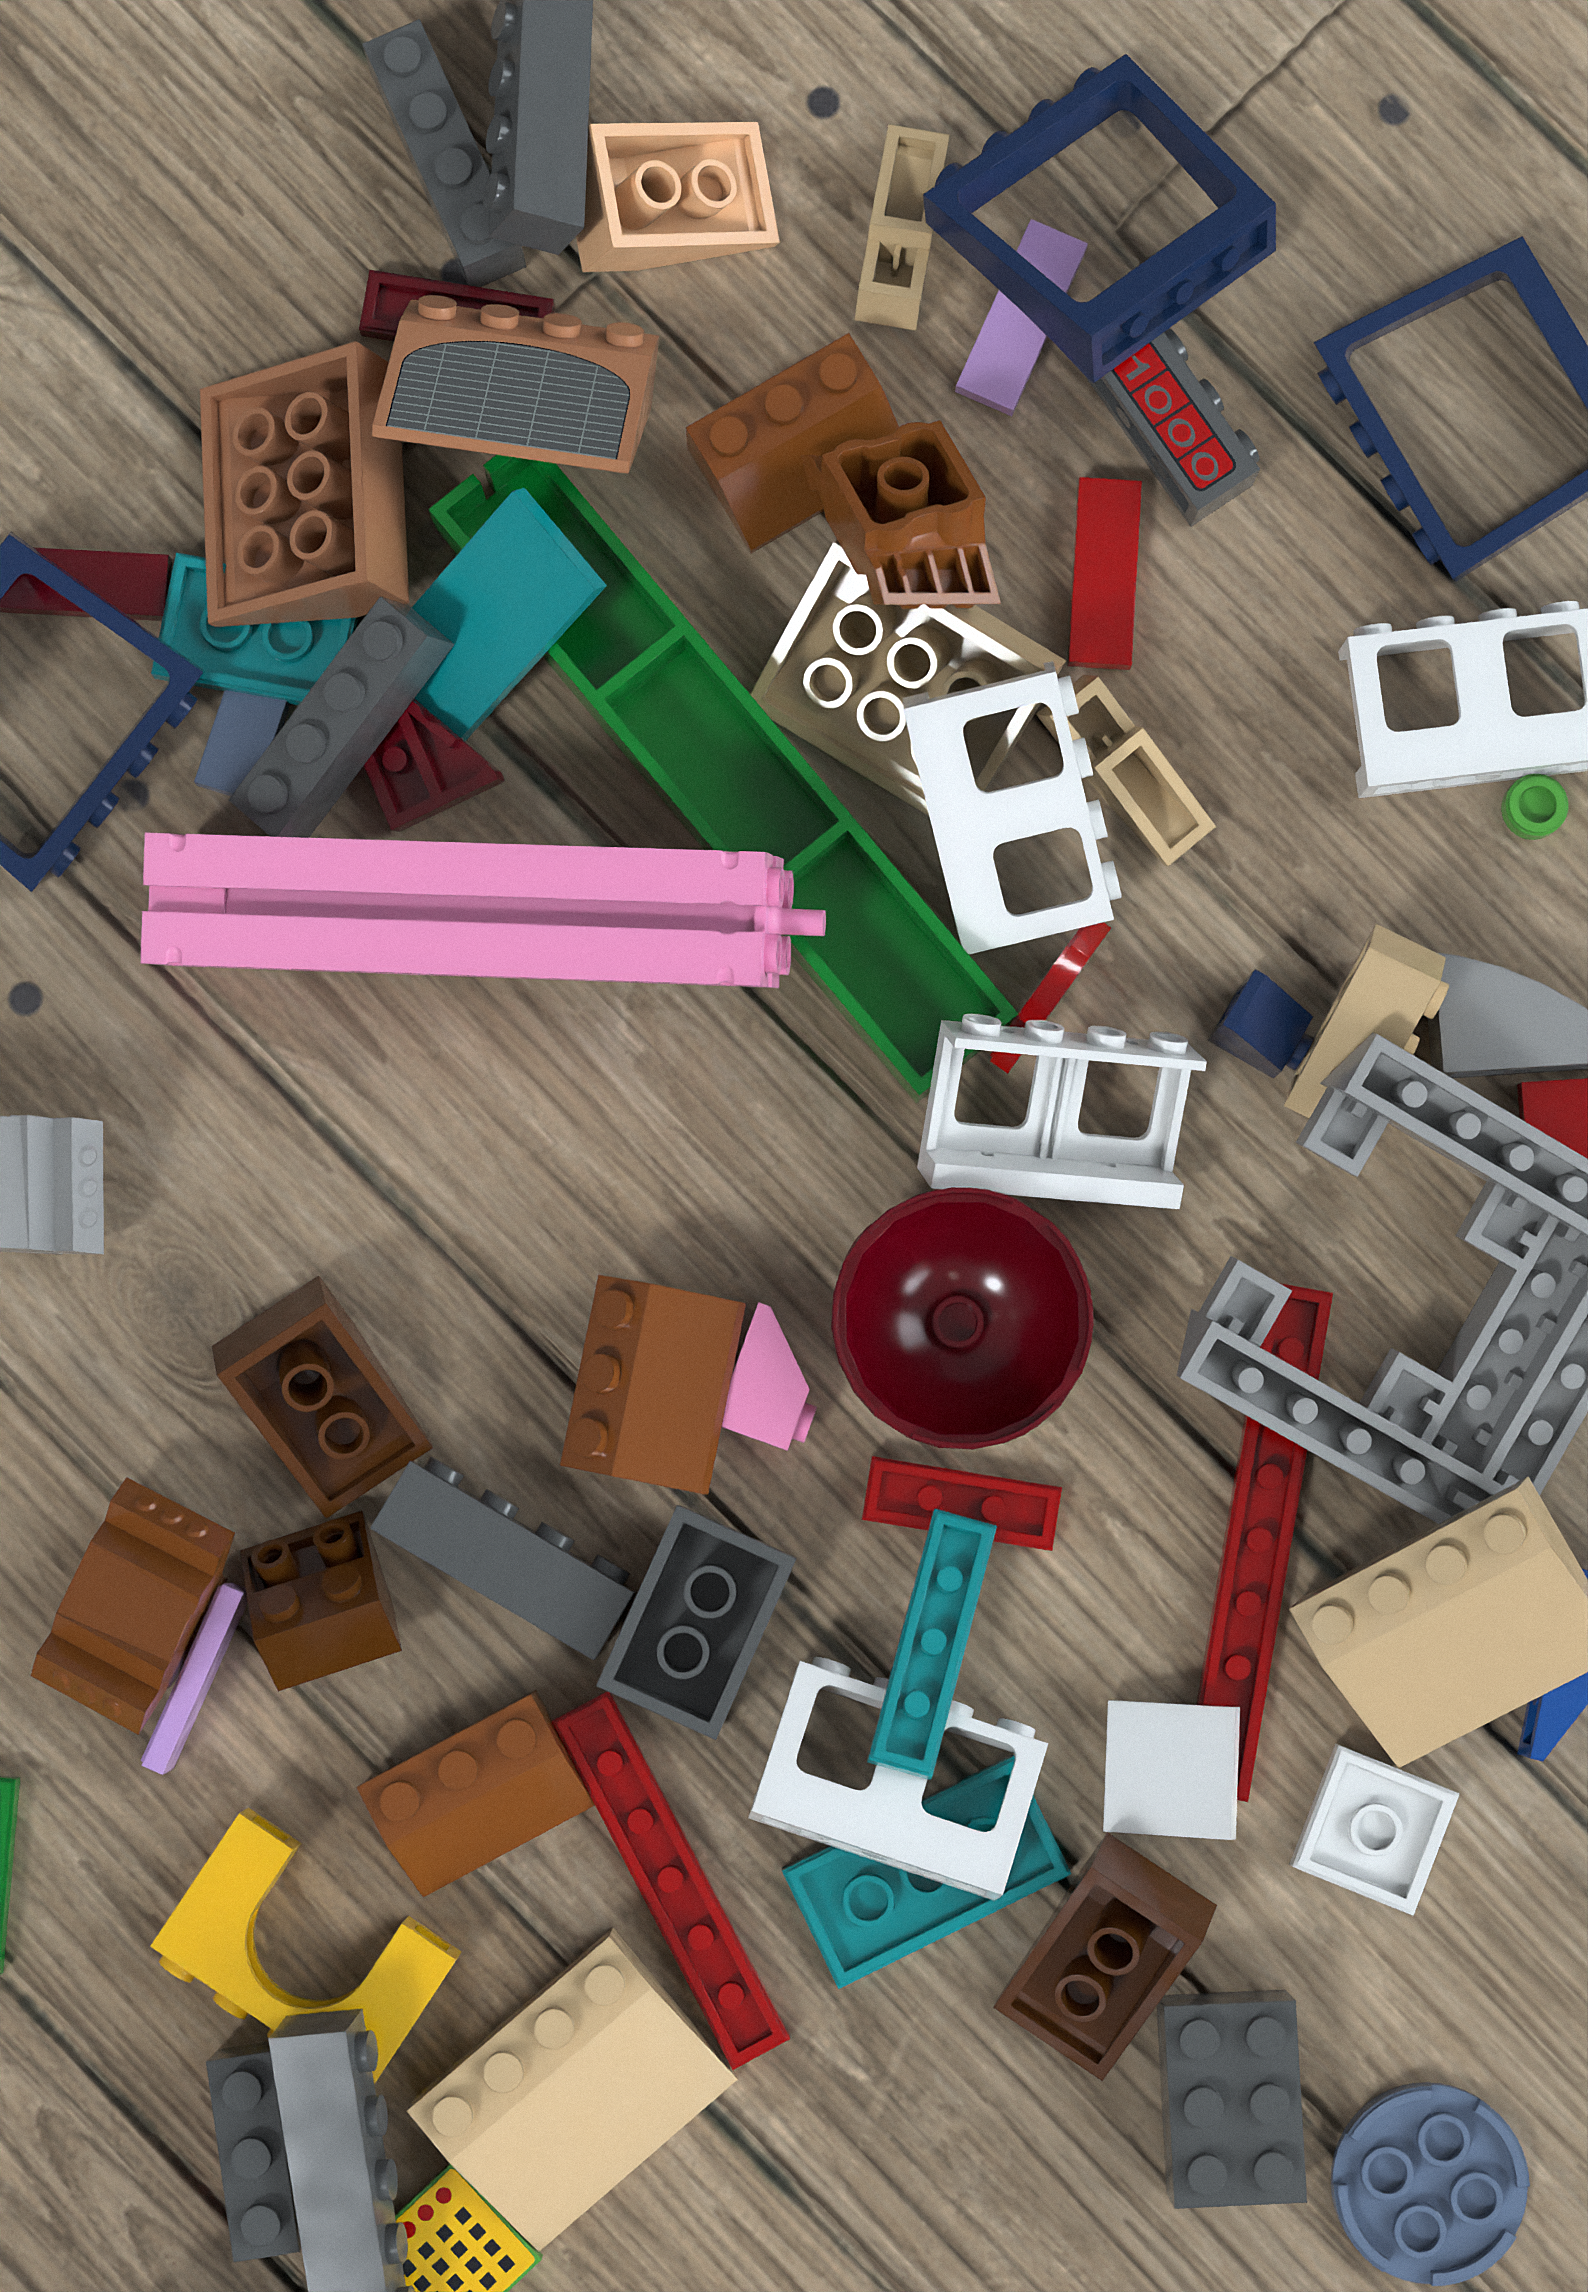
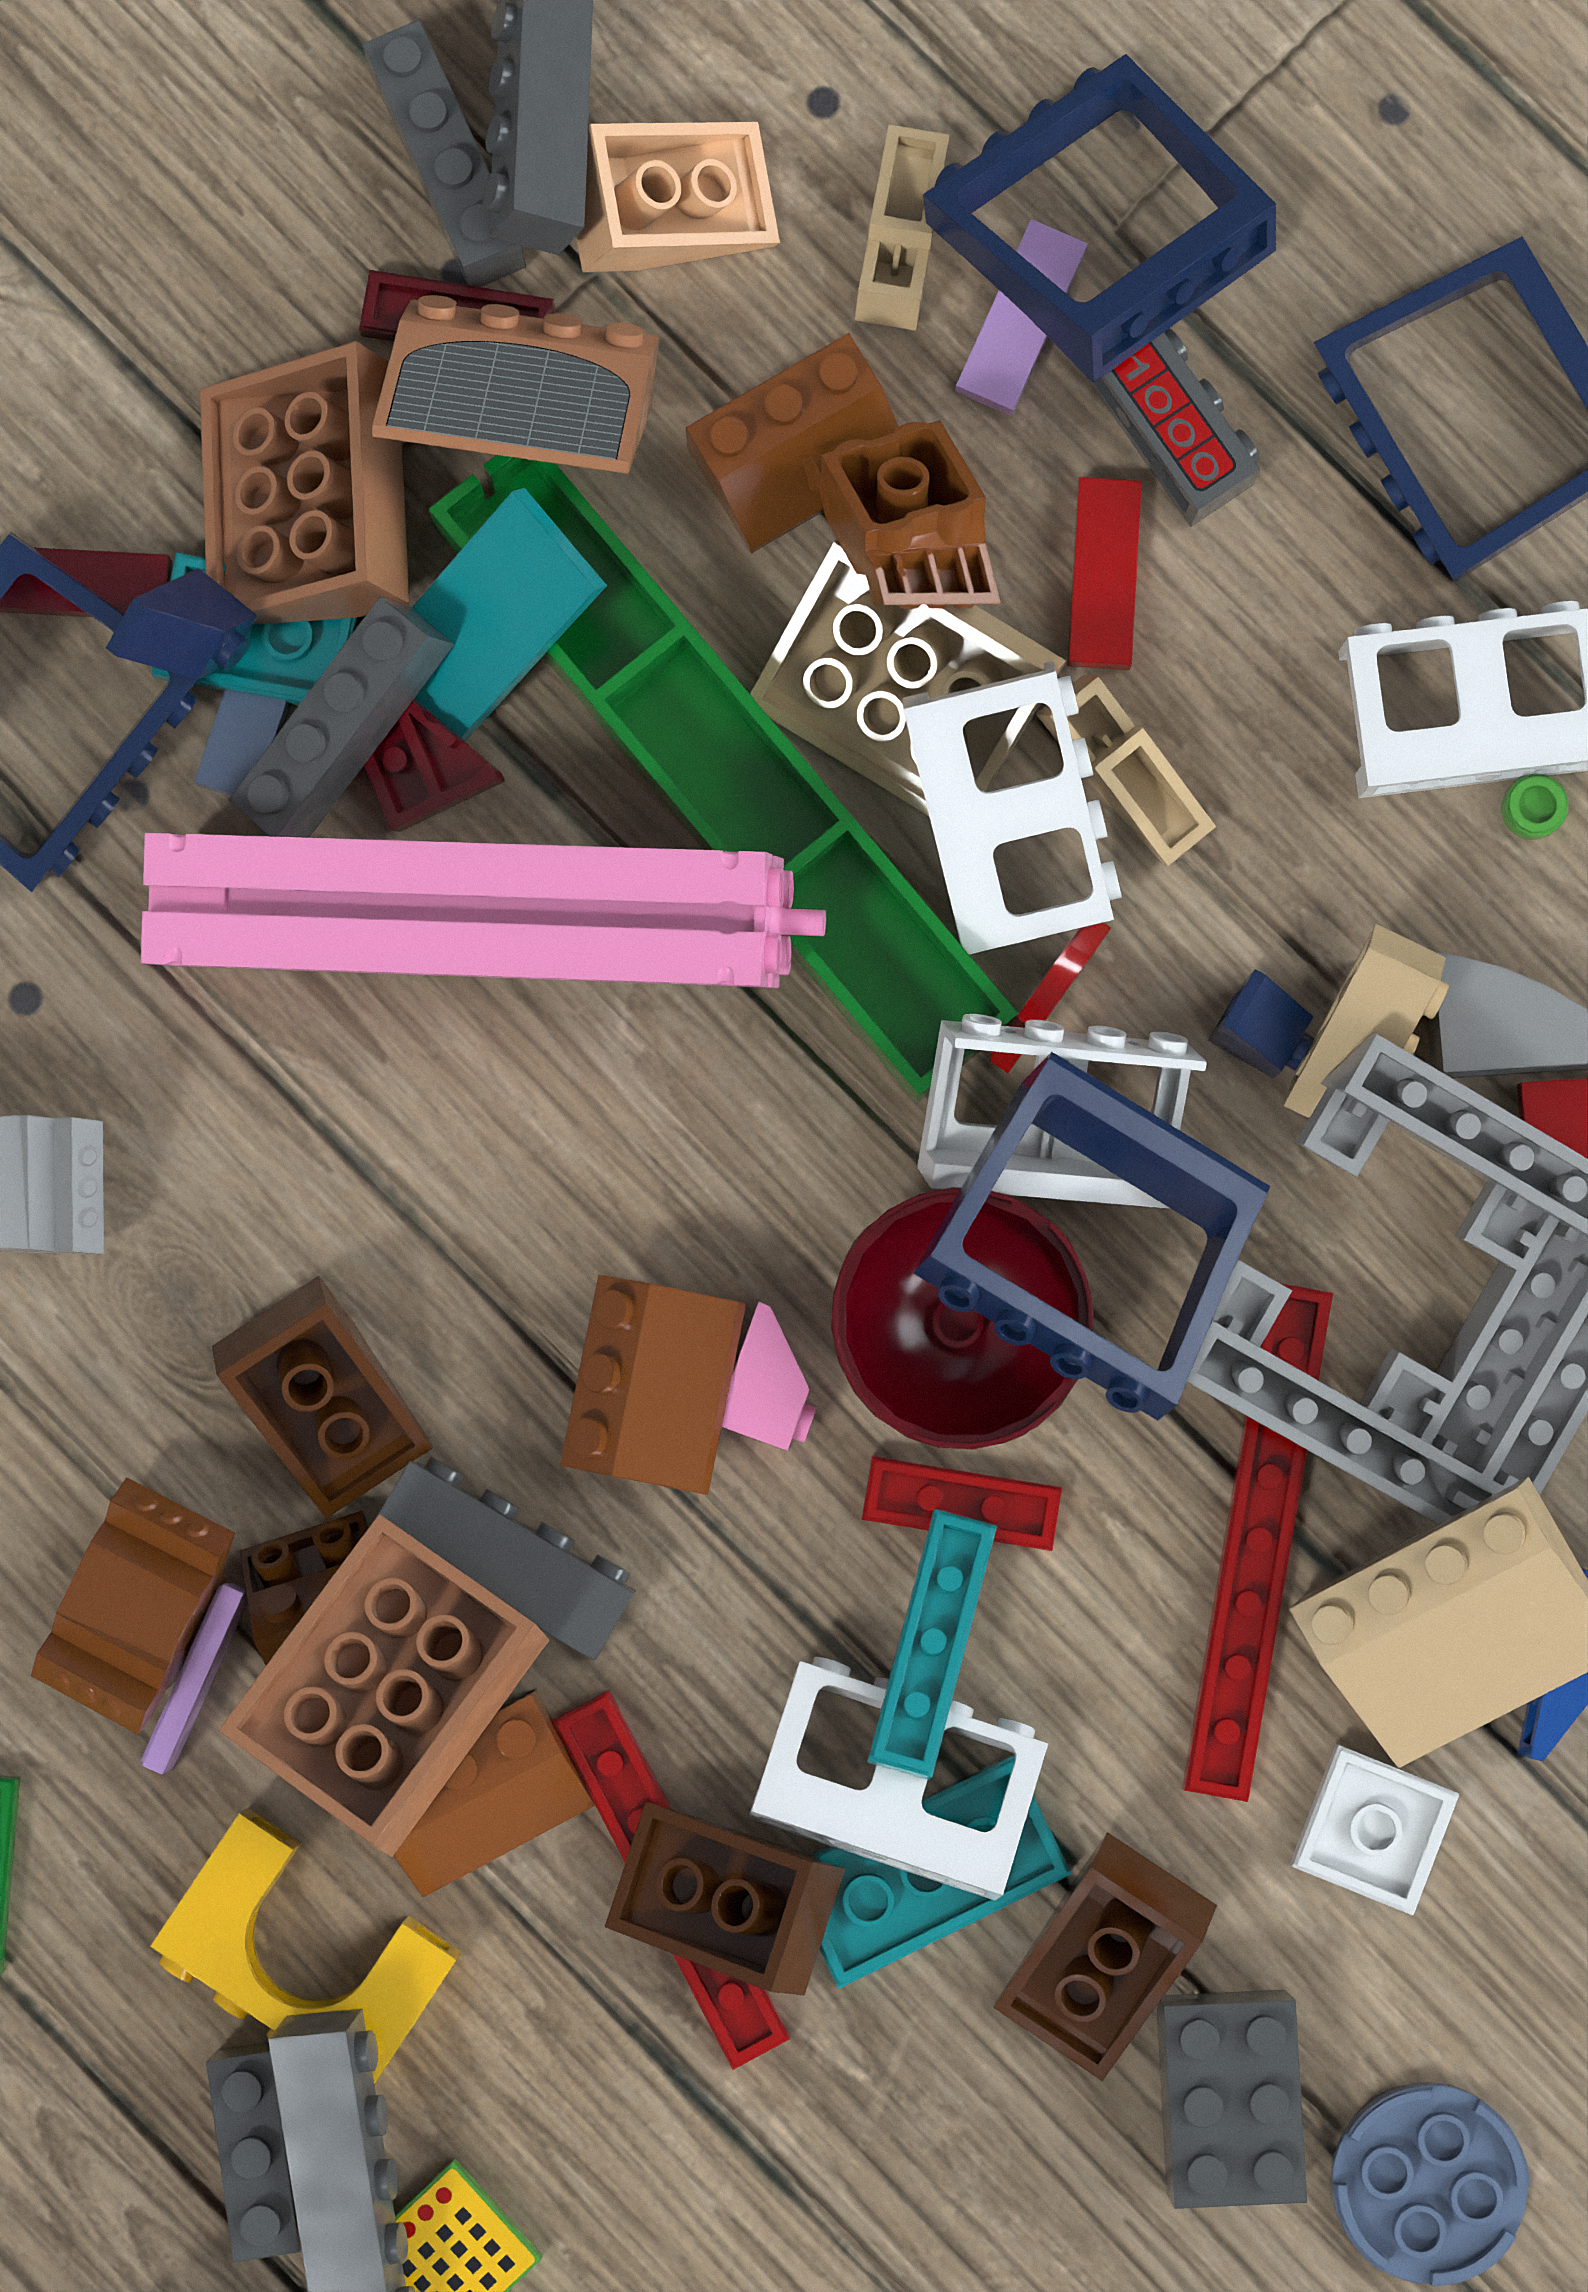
(184, 627): none -> dark blue slope
(385, 1685): none -> nougat slope
(572, 2091): tan slope -> none
(696, 1622): dark grey brick -> none
(725, 1899): none -> reddish brown slope
(1146, 1155): none -> dark blue windscreen
(1171, 1769): white tile -> none

